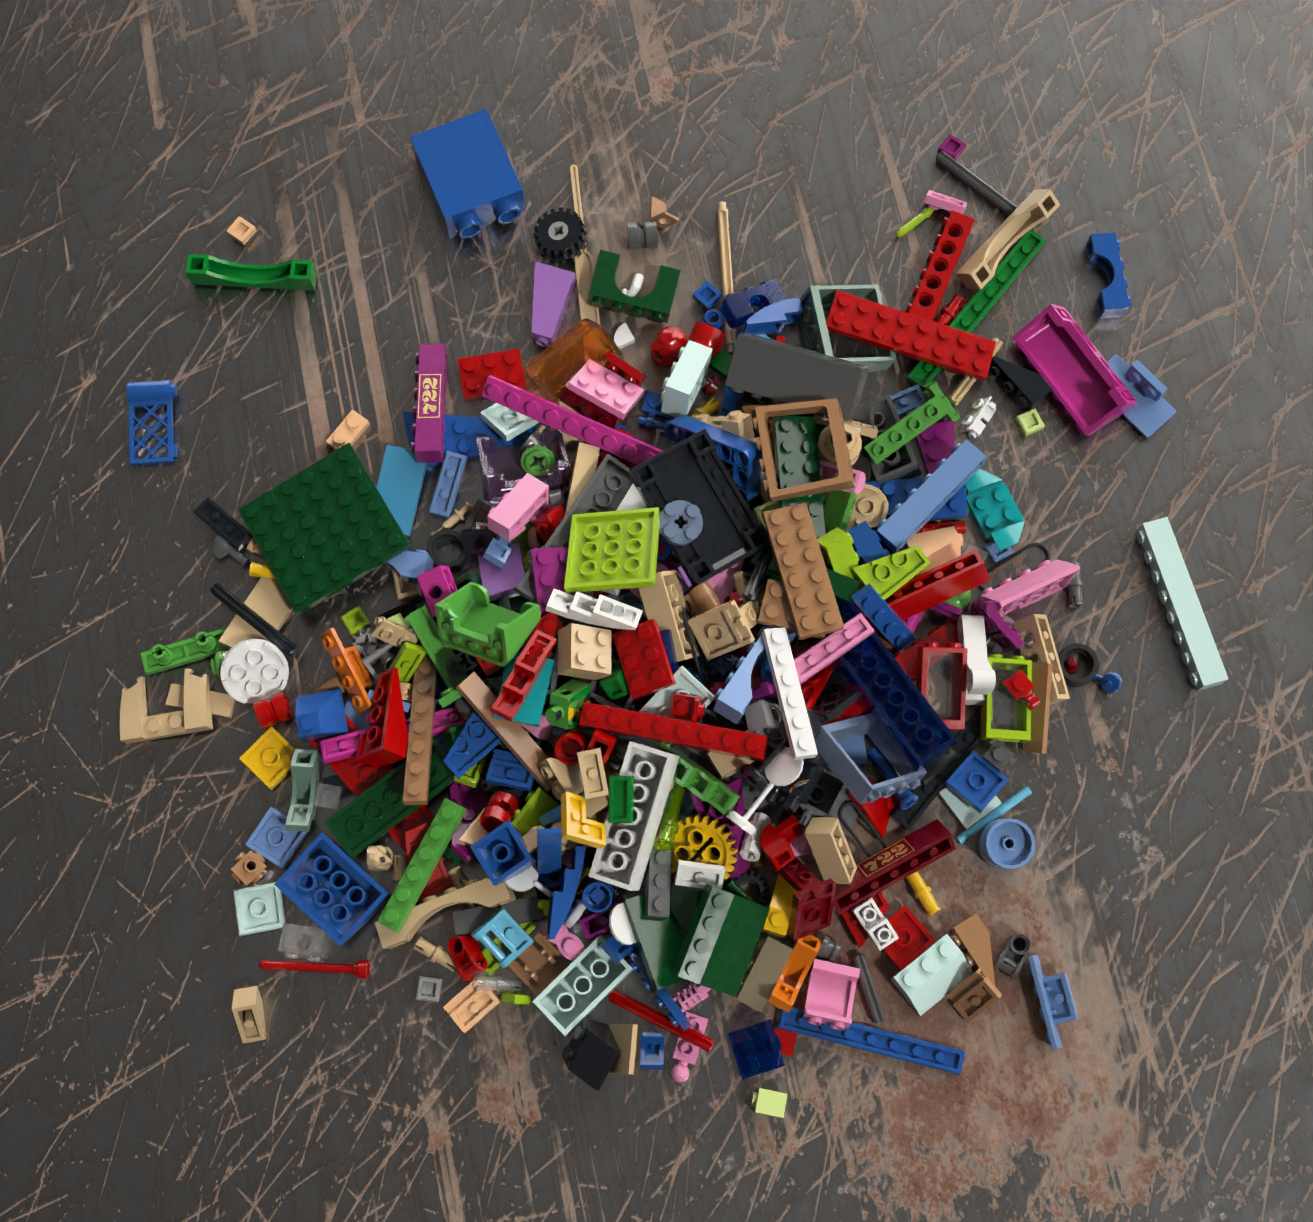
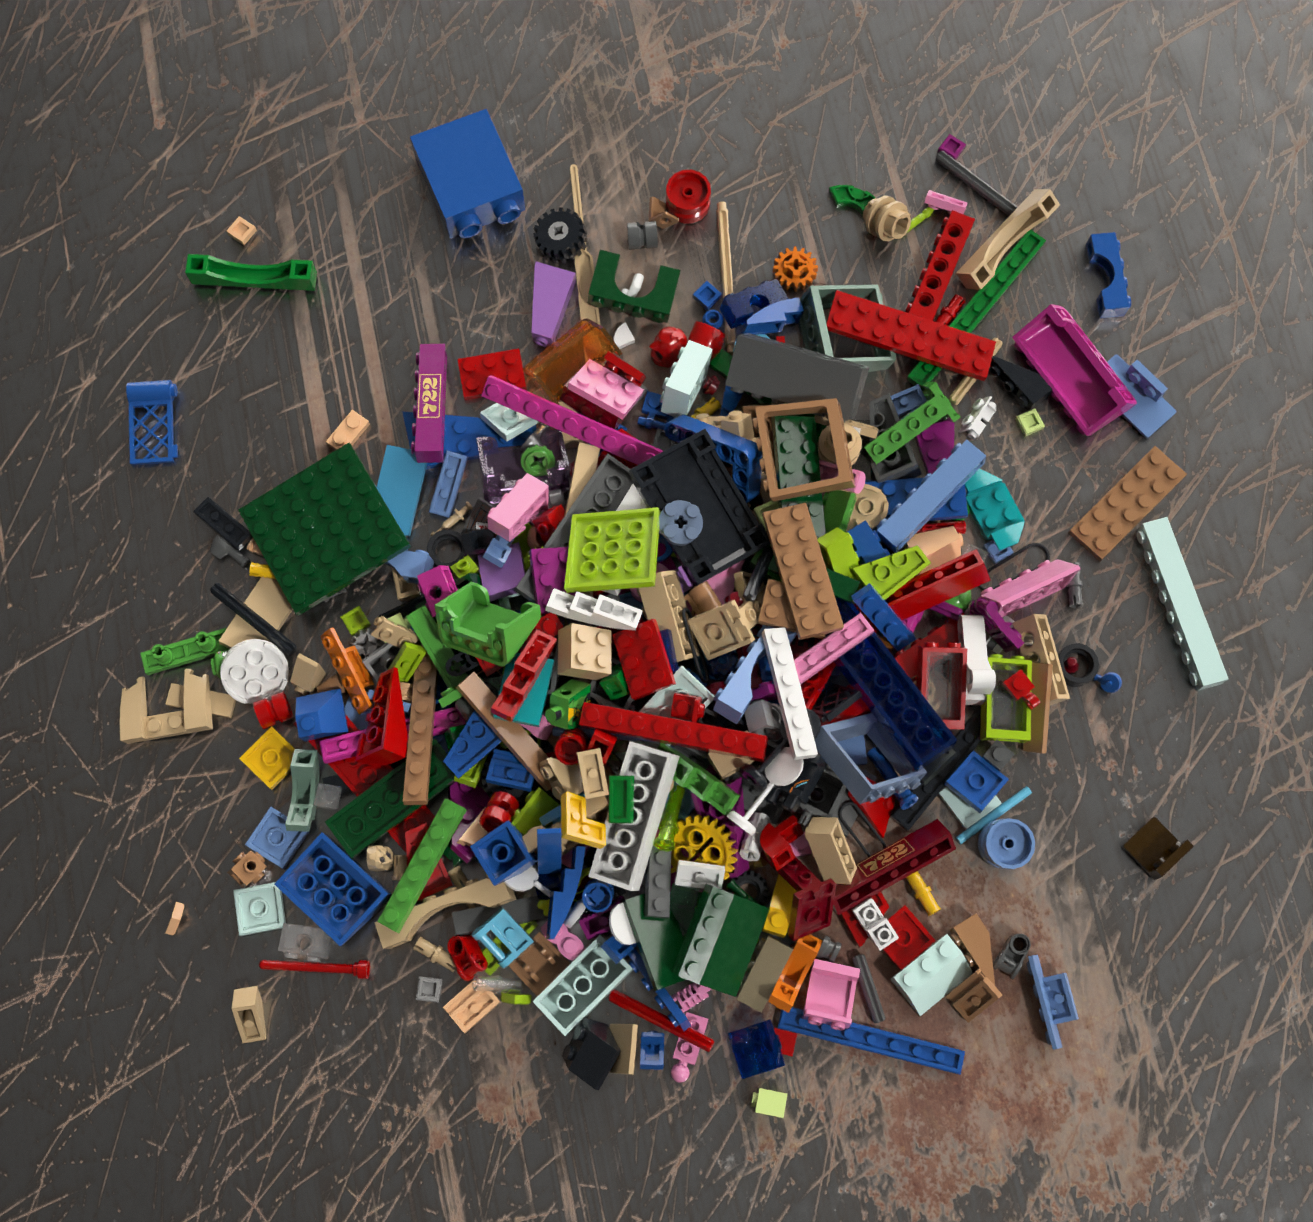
(175, 918): none -> light nougat tile
(307, 675): none -> tan slope
(464, 567): none -> lime bracket
(688, 196): none -> red wheel
(804, 267): none -> orange gear
(850, 197): none -> green tile
(886, 218): none -> tan piece
(1127, 503): none -> medium nougat plate
(1156, 848): none -> dark brown bracket

